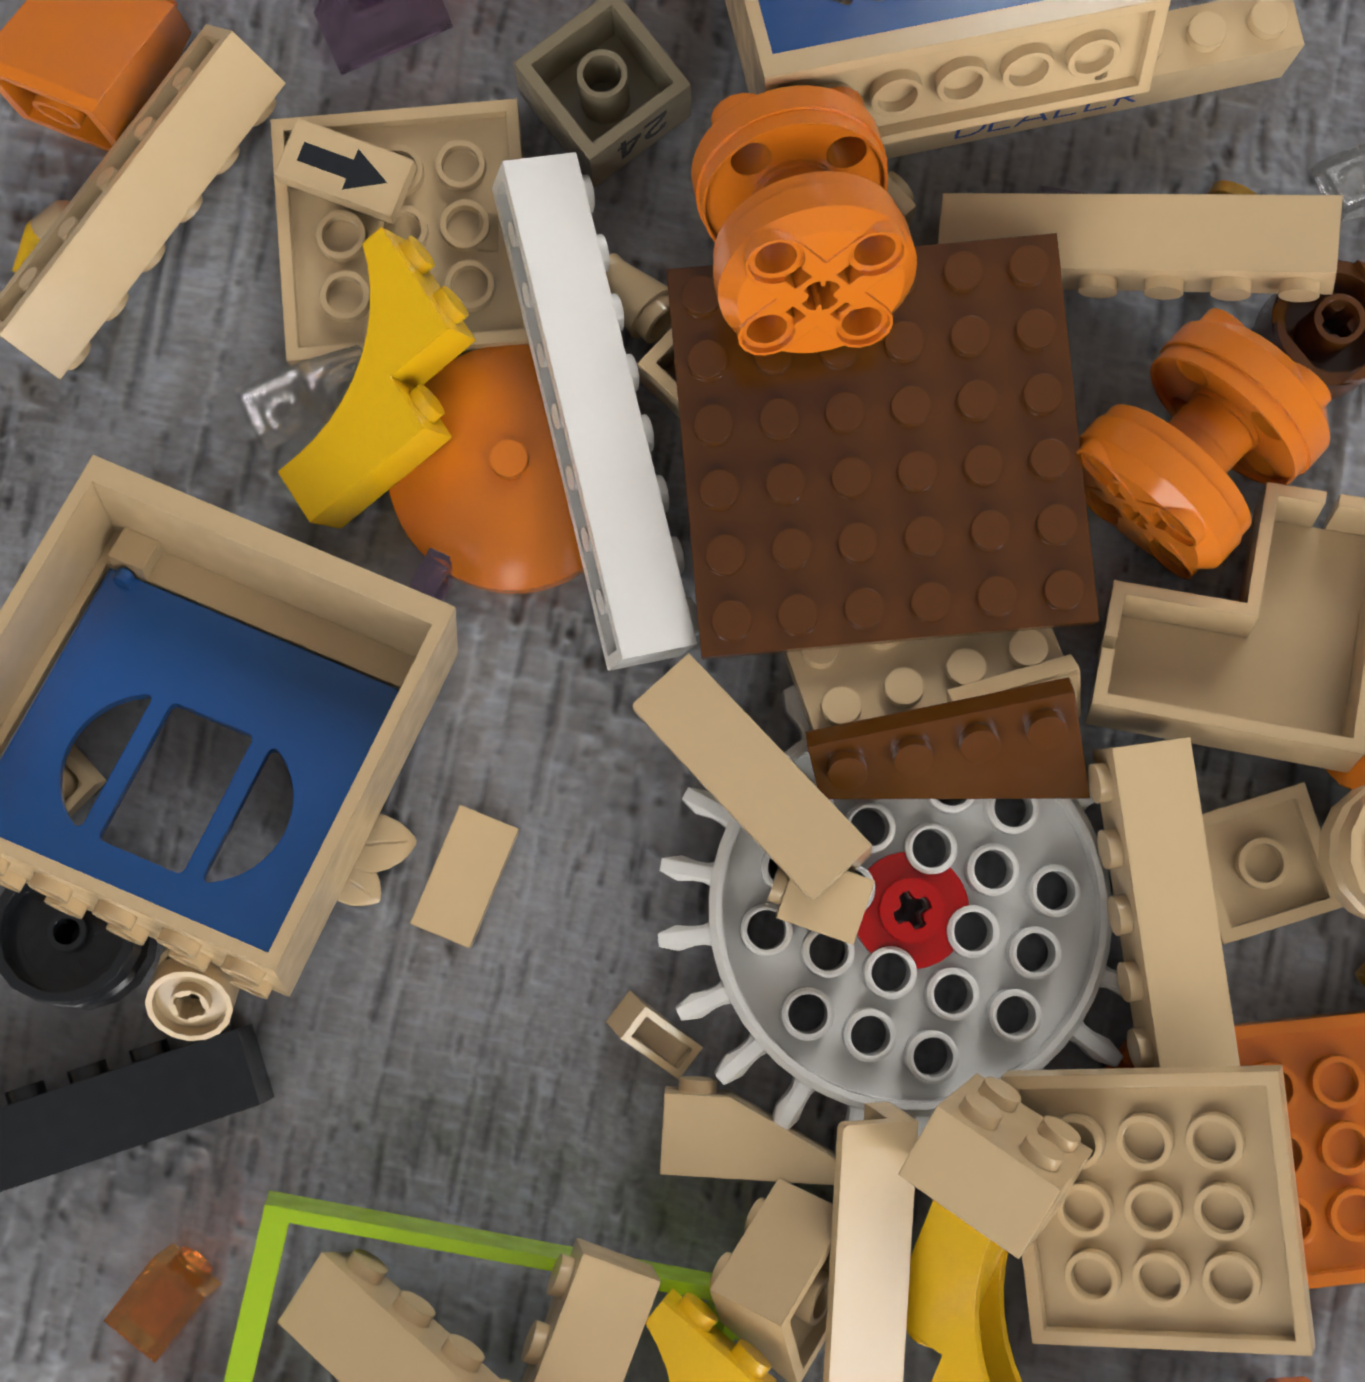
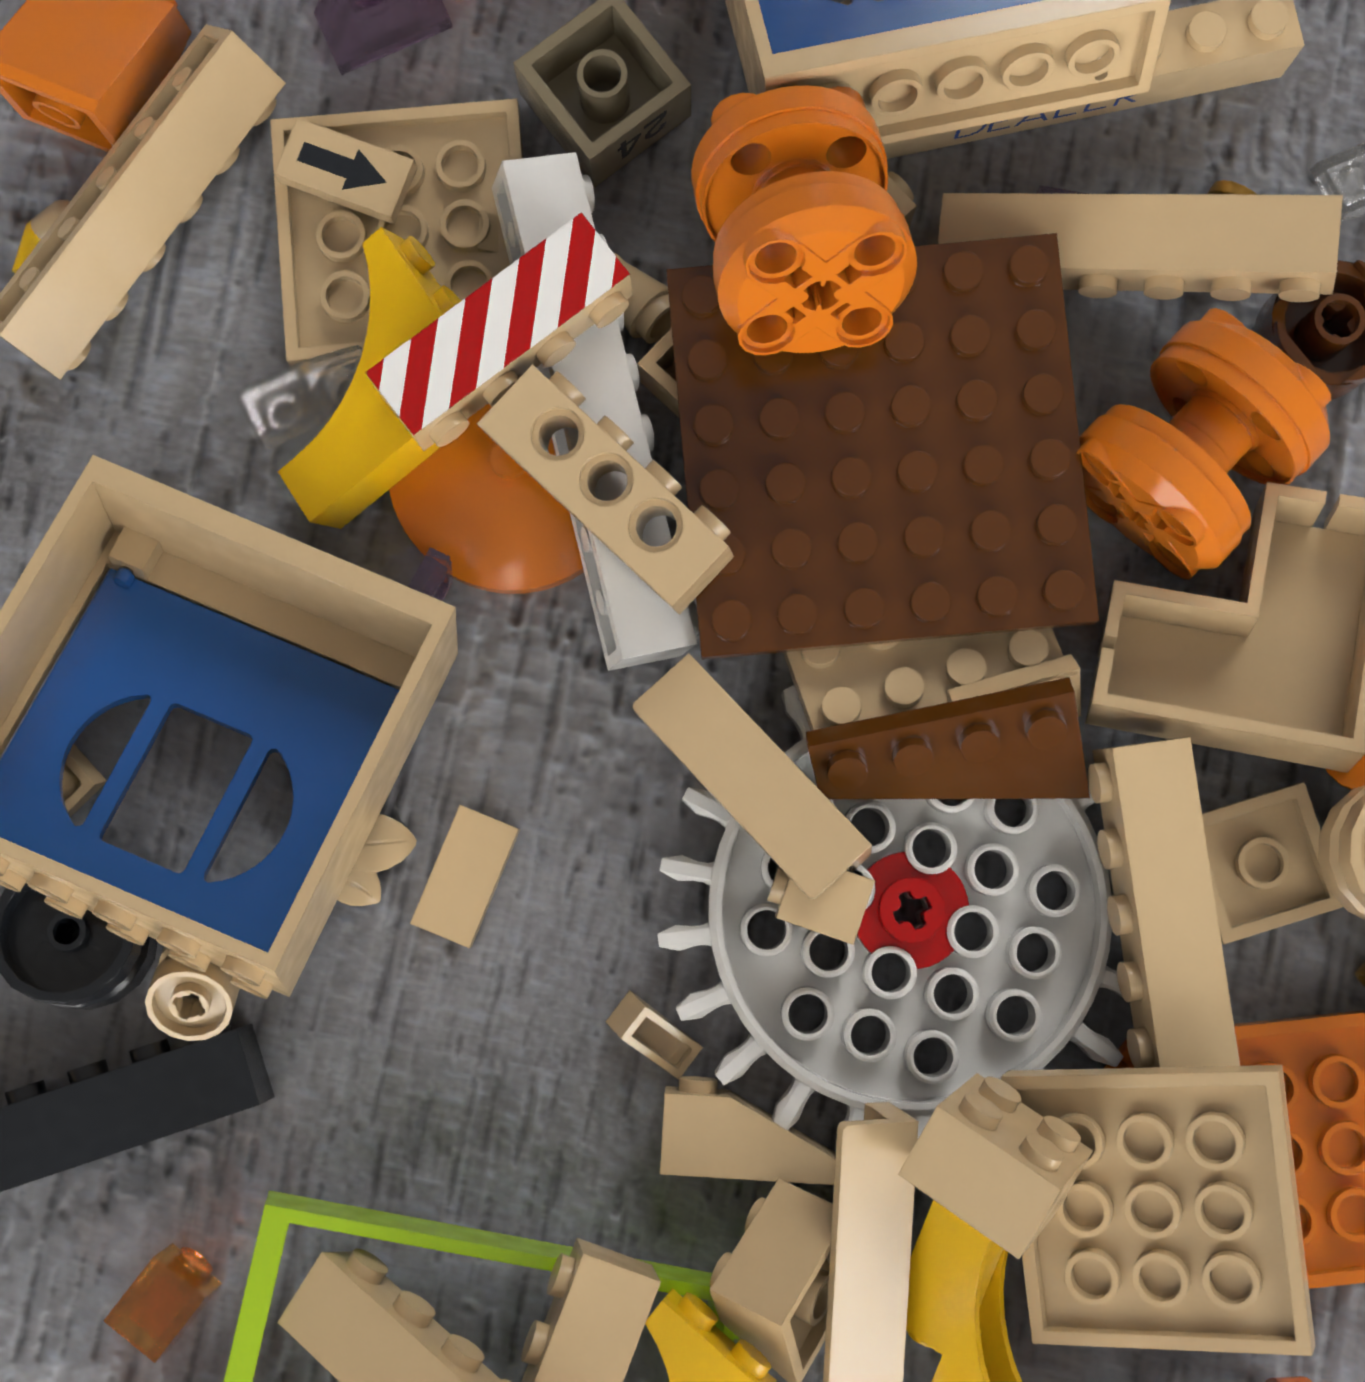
(501, 330): none -> brick
(523, 426): none -> tan brick

